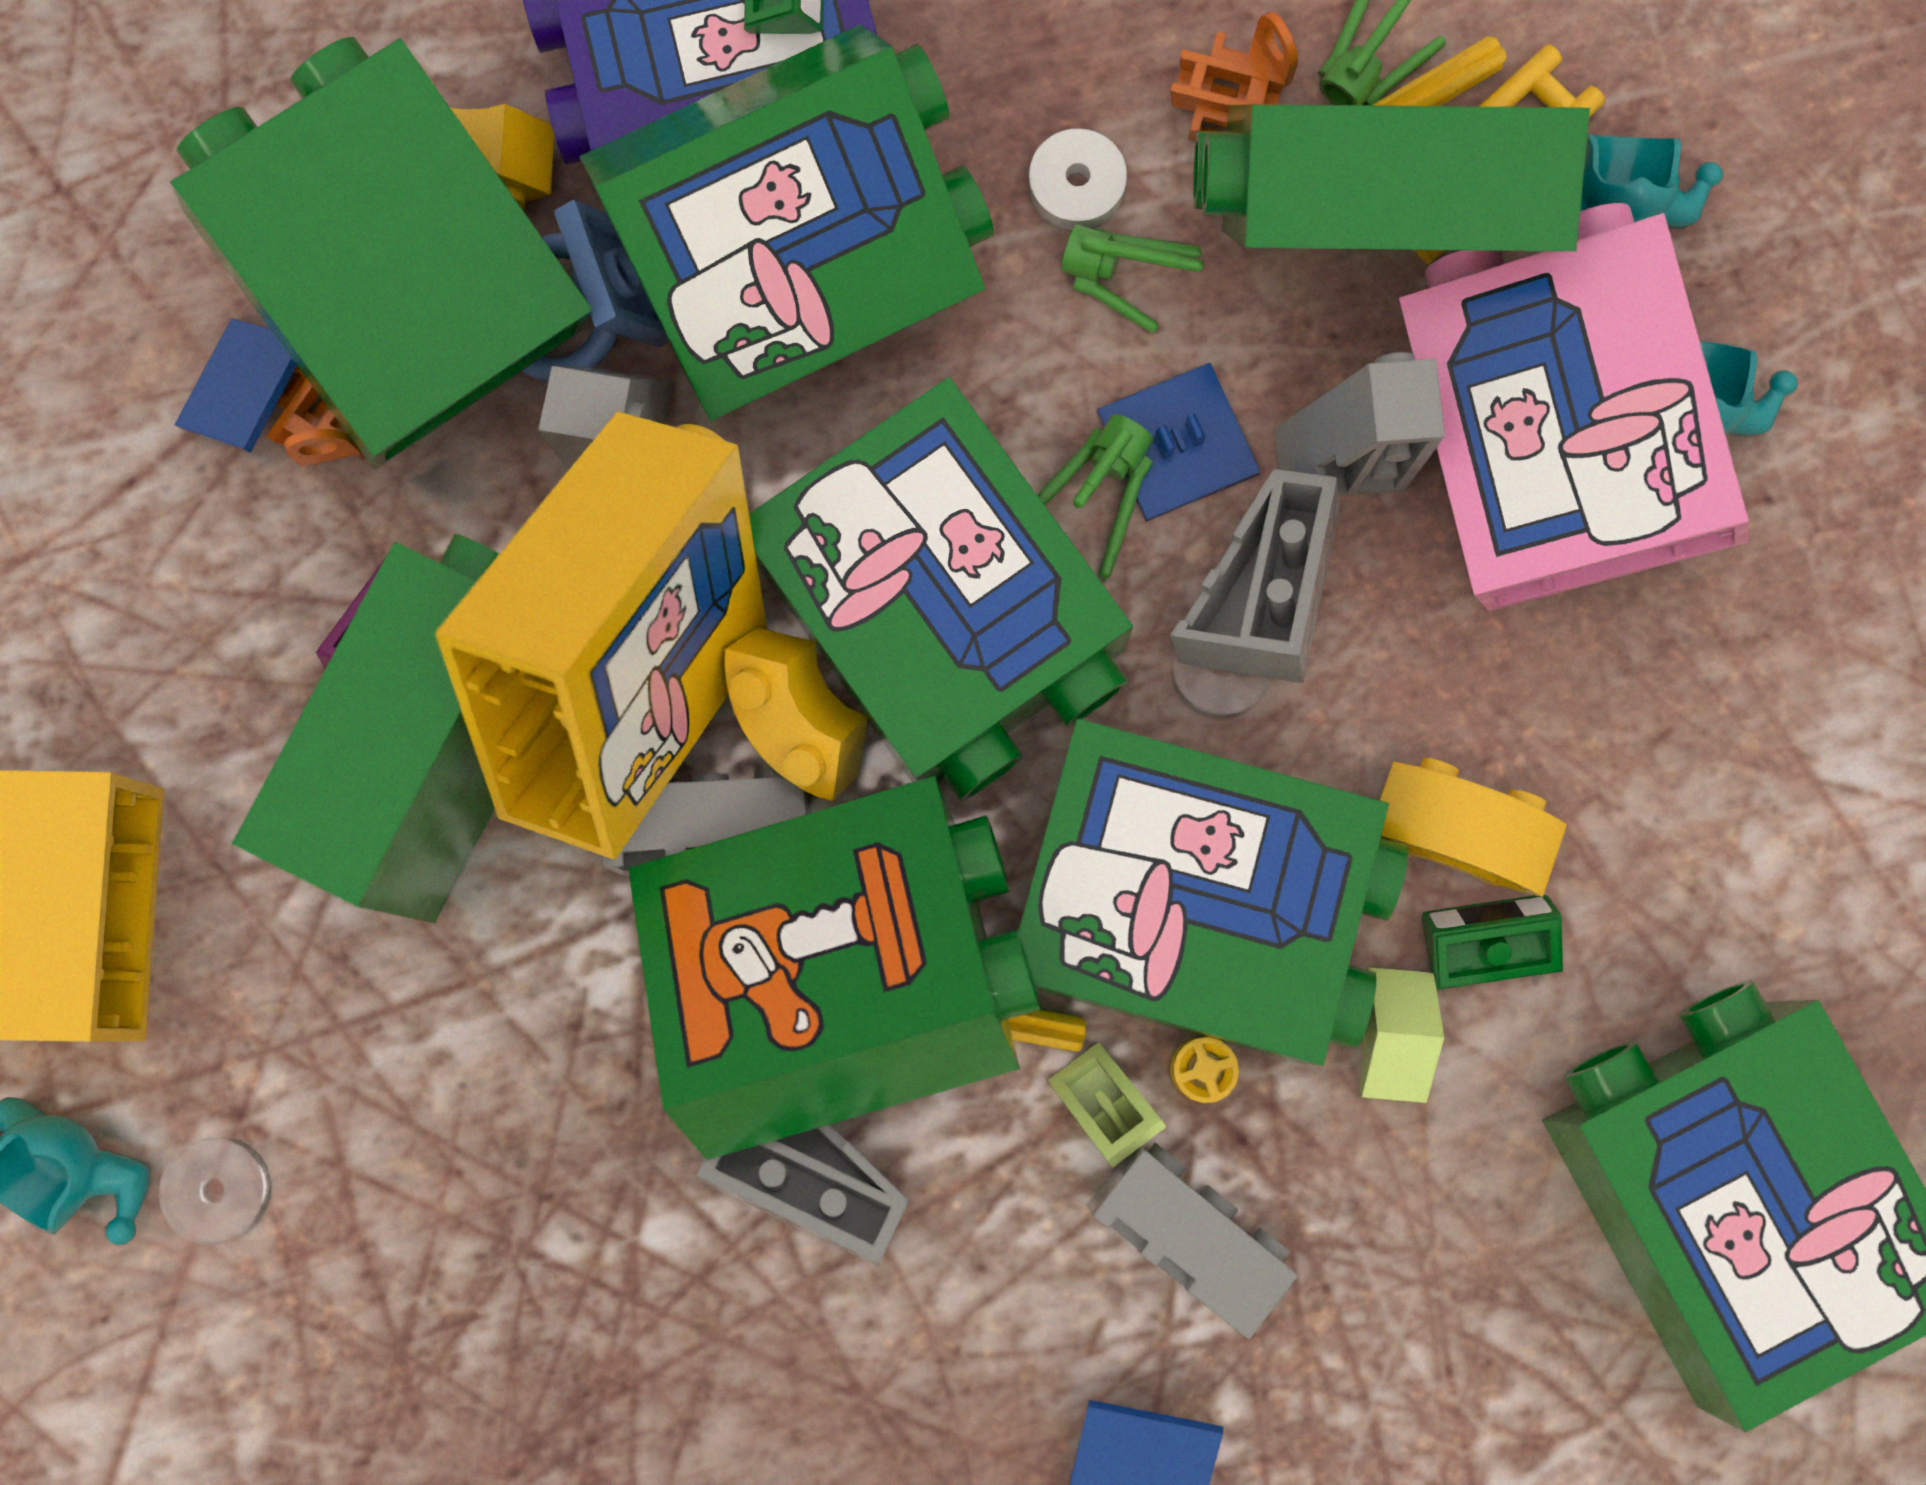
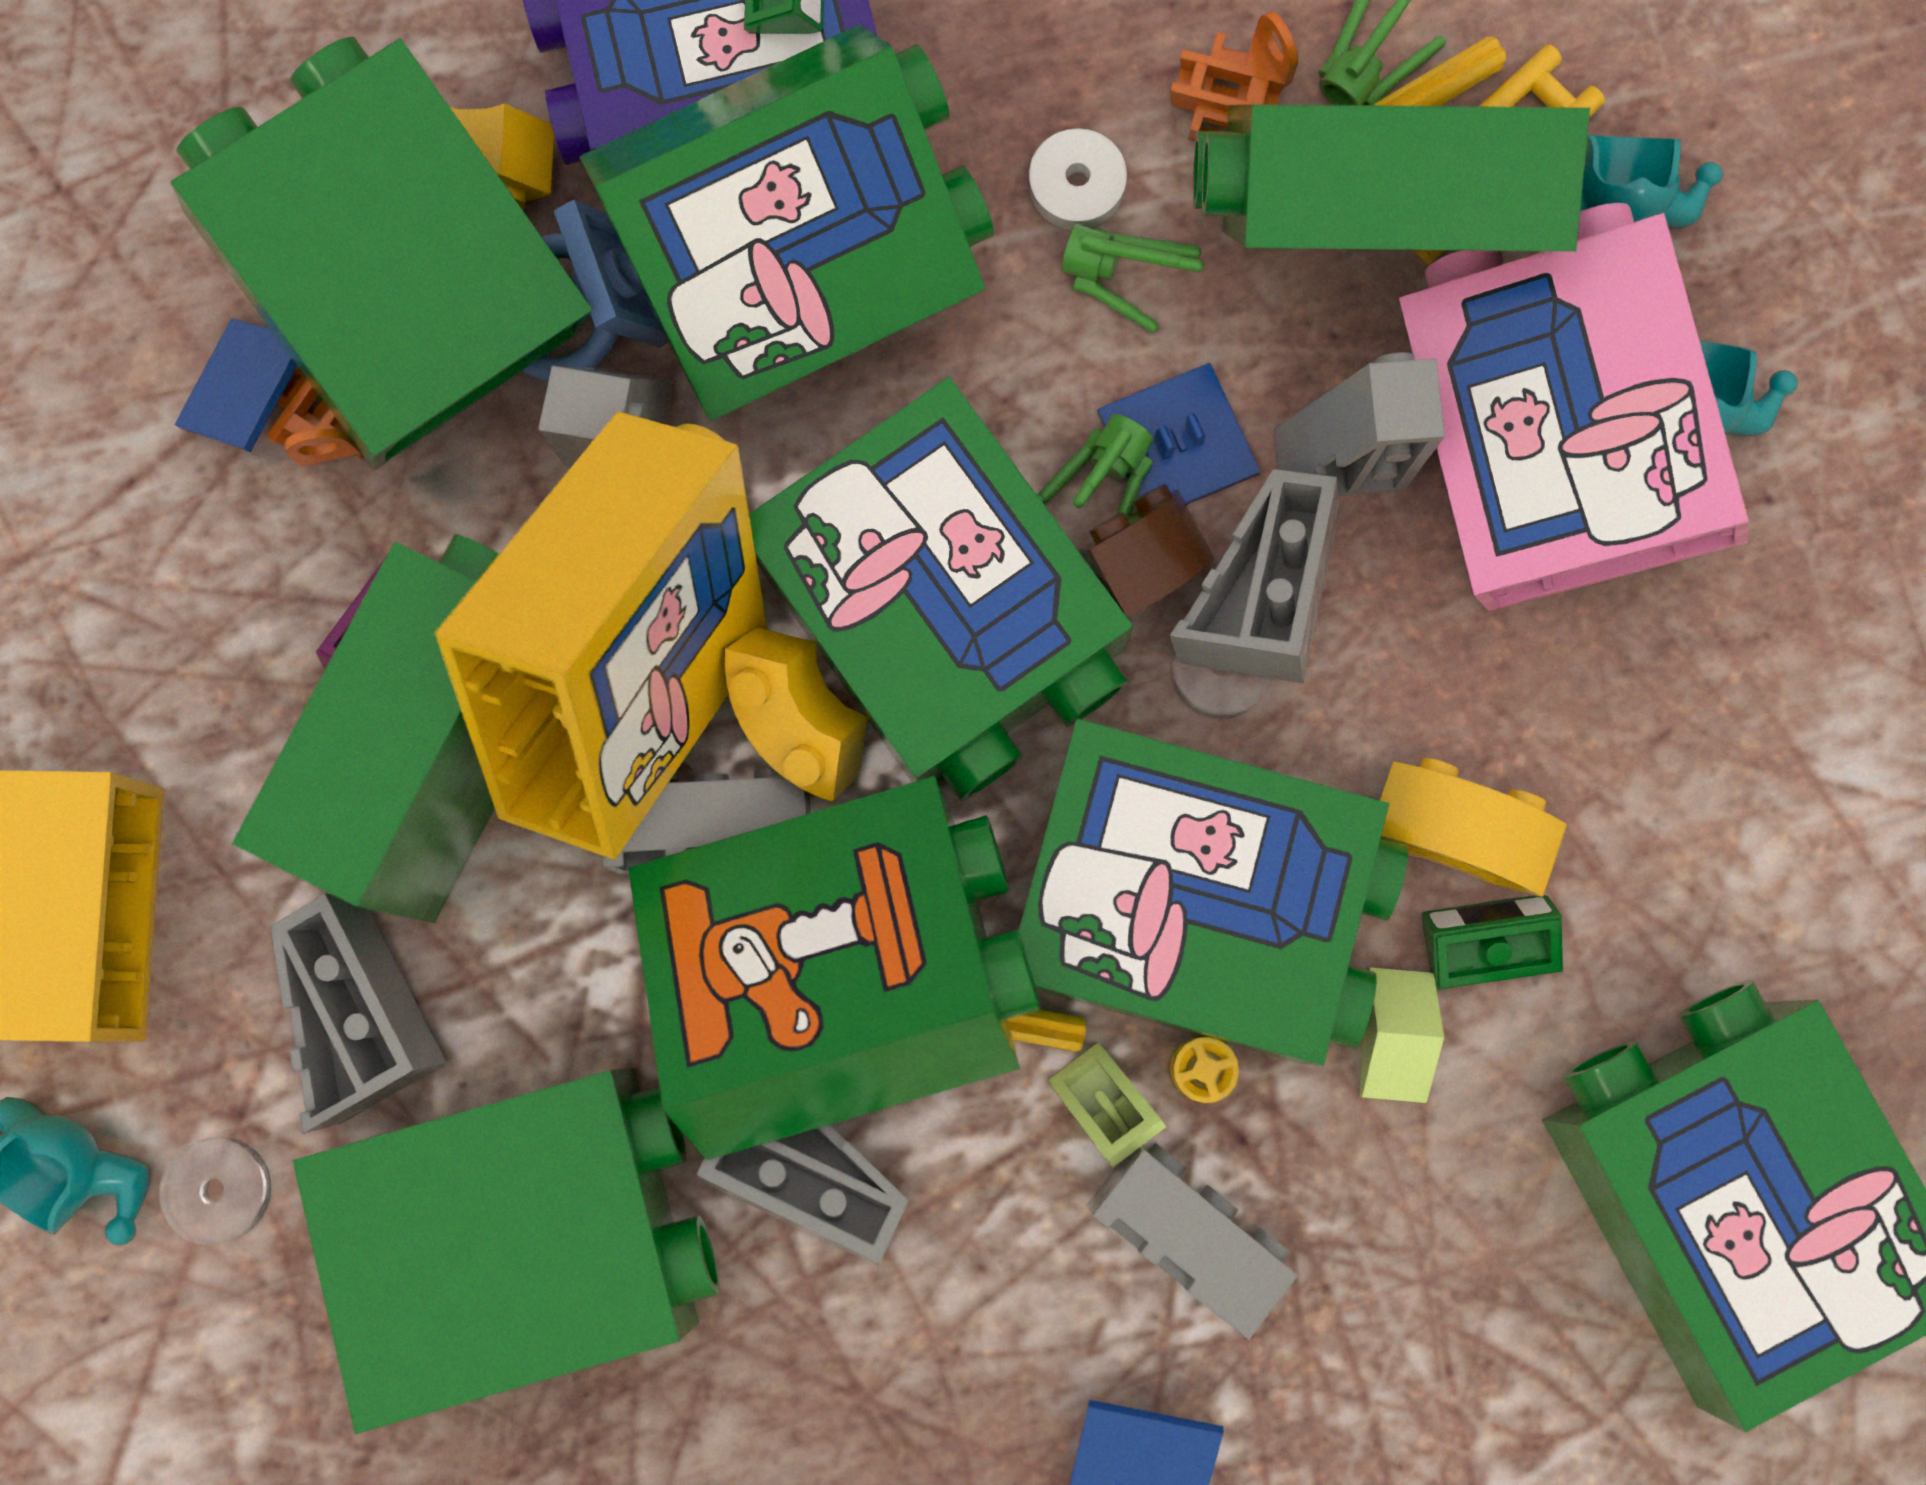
(349, 1012): none -> light grey wedge
(503, 1246): none -> green brick
(1148, 551): none -> reddish brown brick

